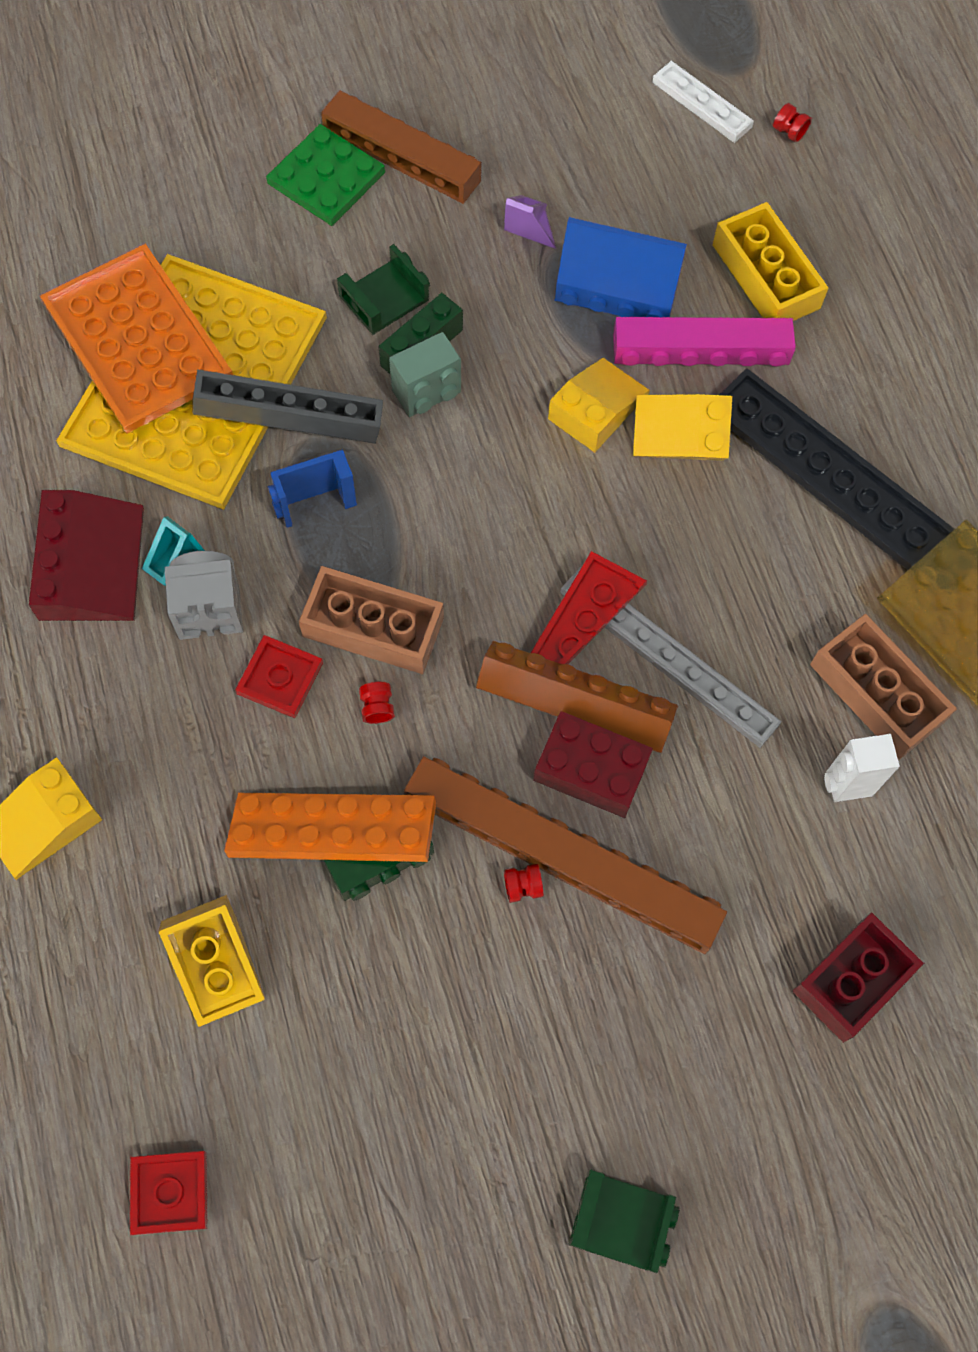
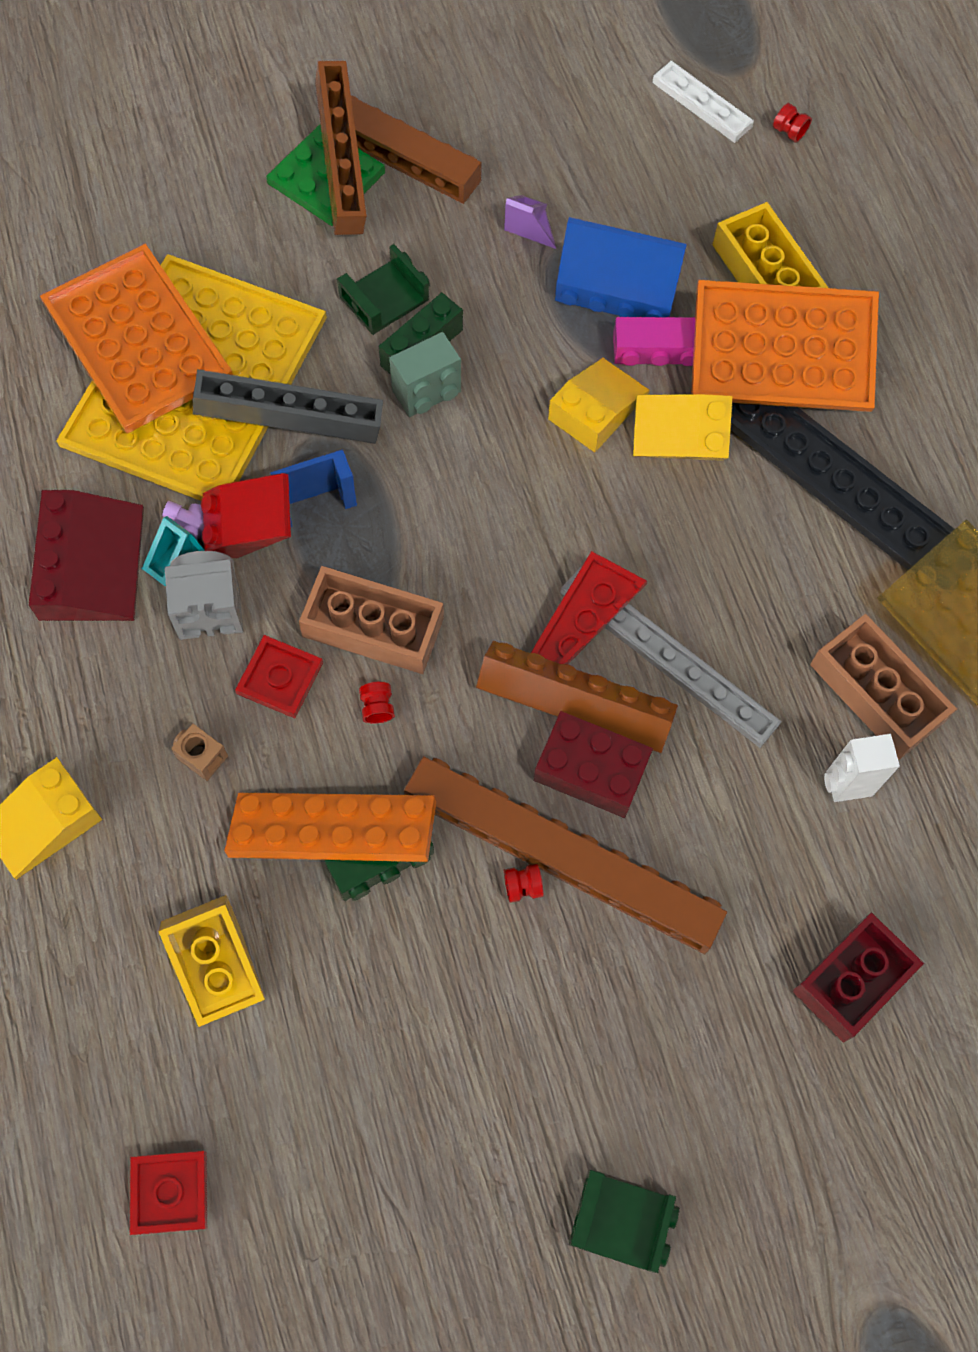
(189, 519): none -> lavender plate
(208, 760): none -> medium nougat brick
(246, 515): none -> red slope
(340, 148): none -> dark orange brick
(786, 345): none -> orange plate

